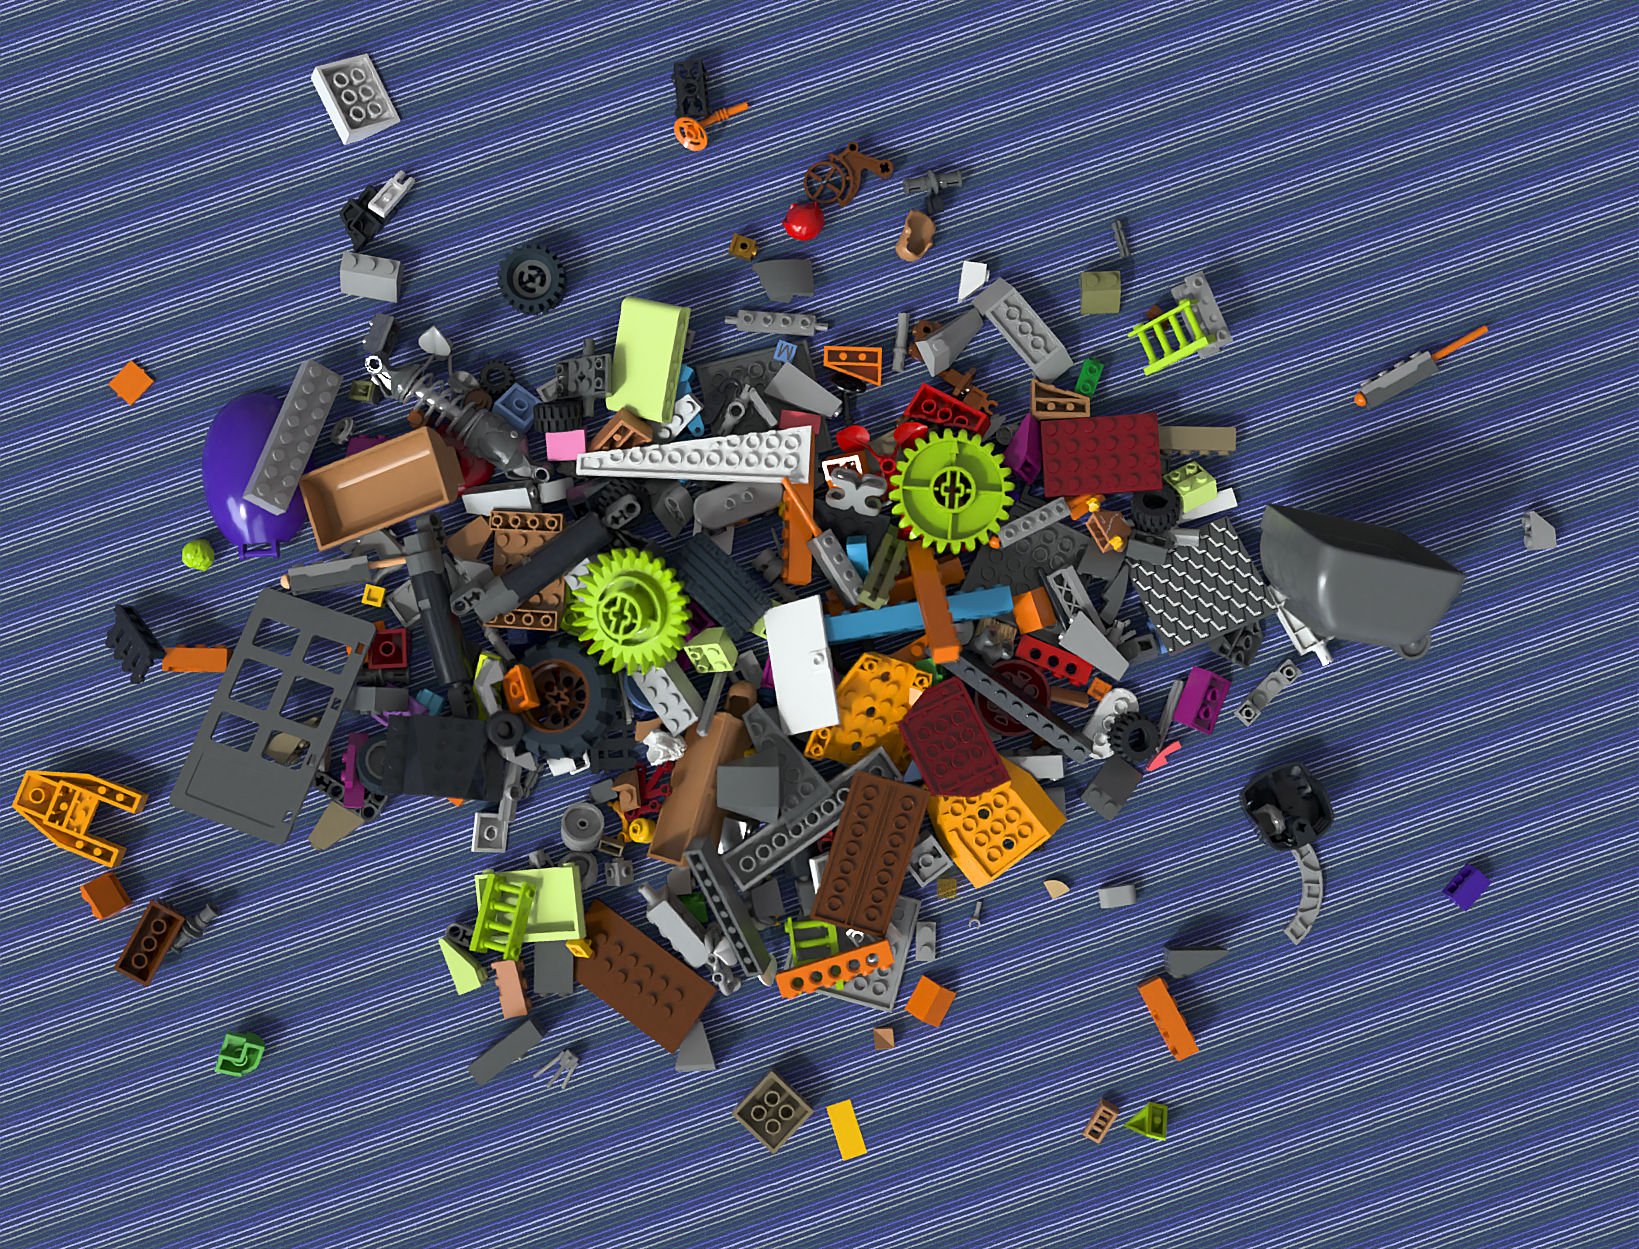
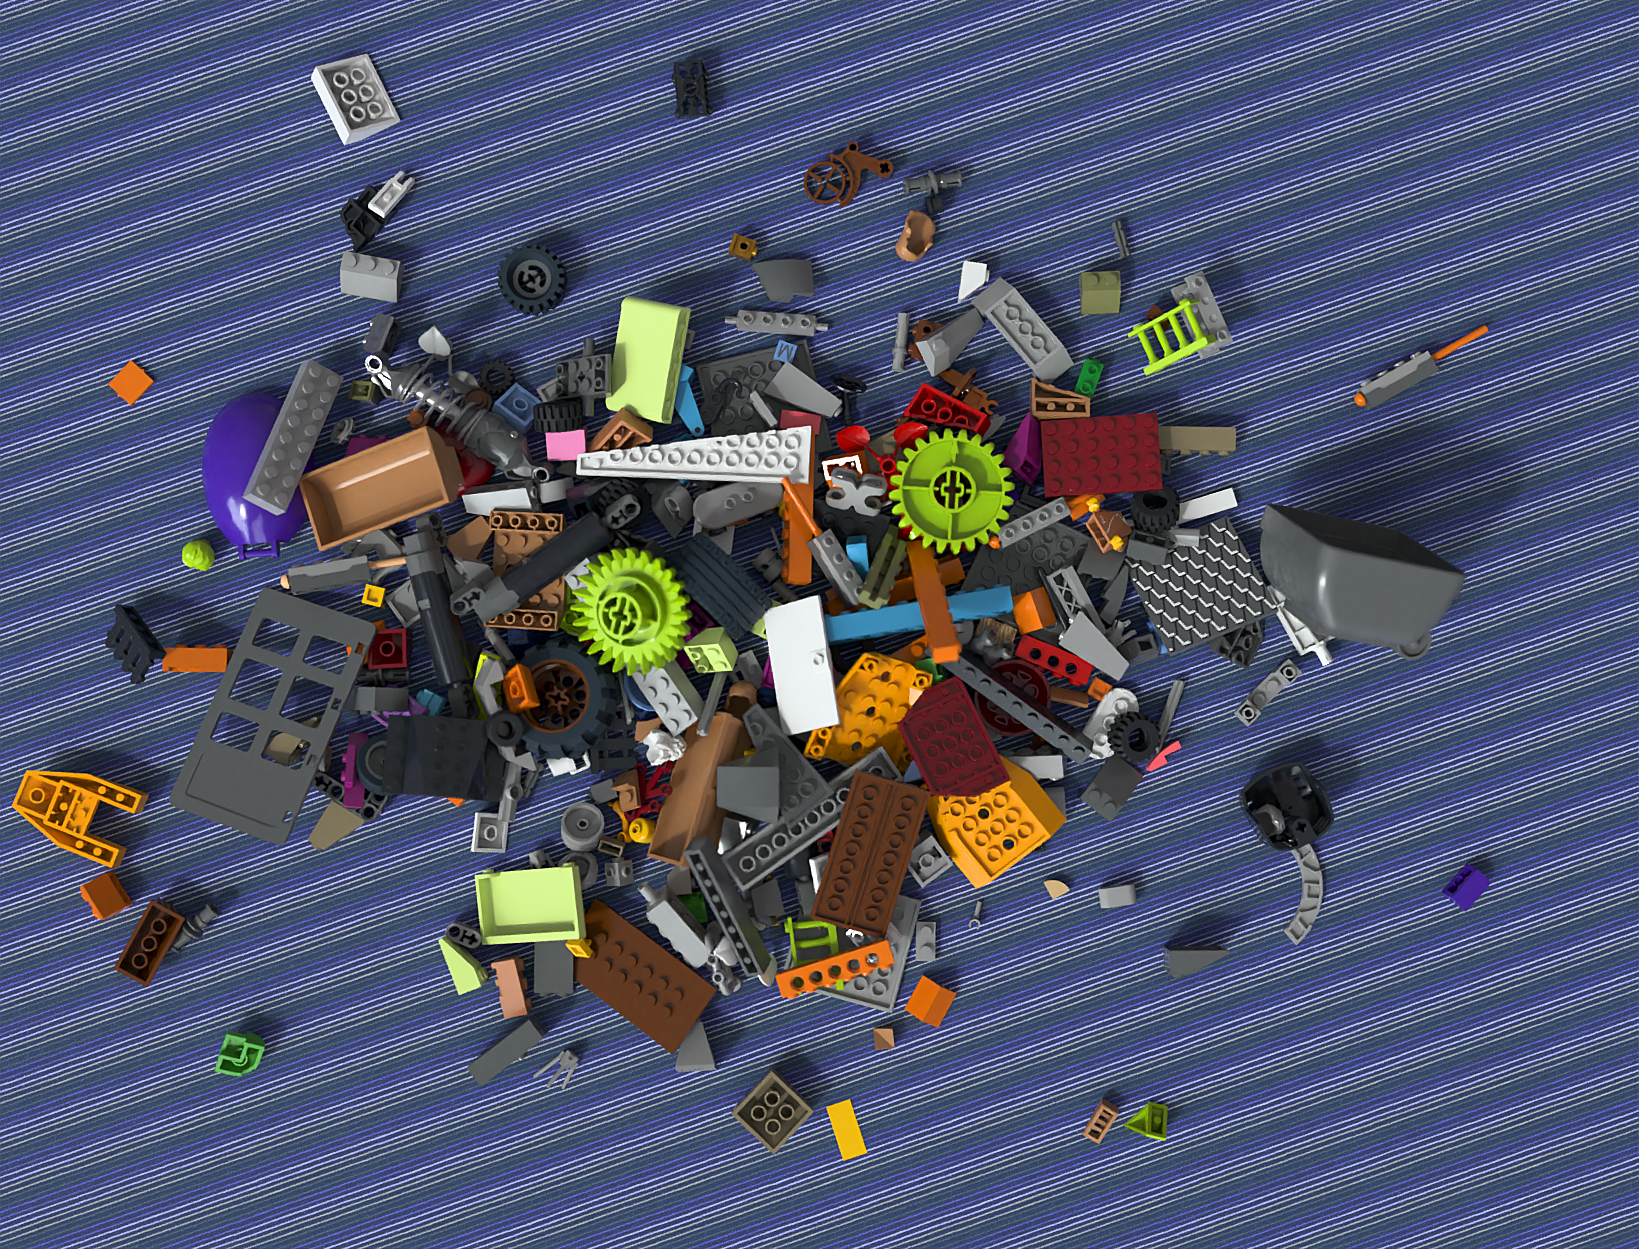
(487, 914): lime fence -> none
(683, 413): light grey wing -> none
(696, 127): orange dish -> none
(740, 402): light grey pin -> none
(804, 221): red helmet -> none
(855, 361): orange wedge -> none
(946, 888): clear yellow plate -> none
(1006, 432): light grey wheel -> none
(1167, 1018): orange wedge -> none
(1192, 484): yellowish green slope -> none
(1201, 700): magenta slope -> none
(1538, 532): light grey slope -> none

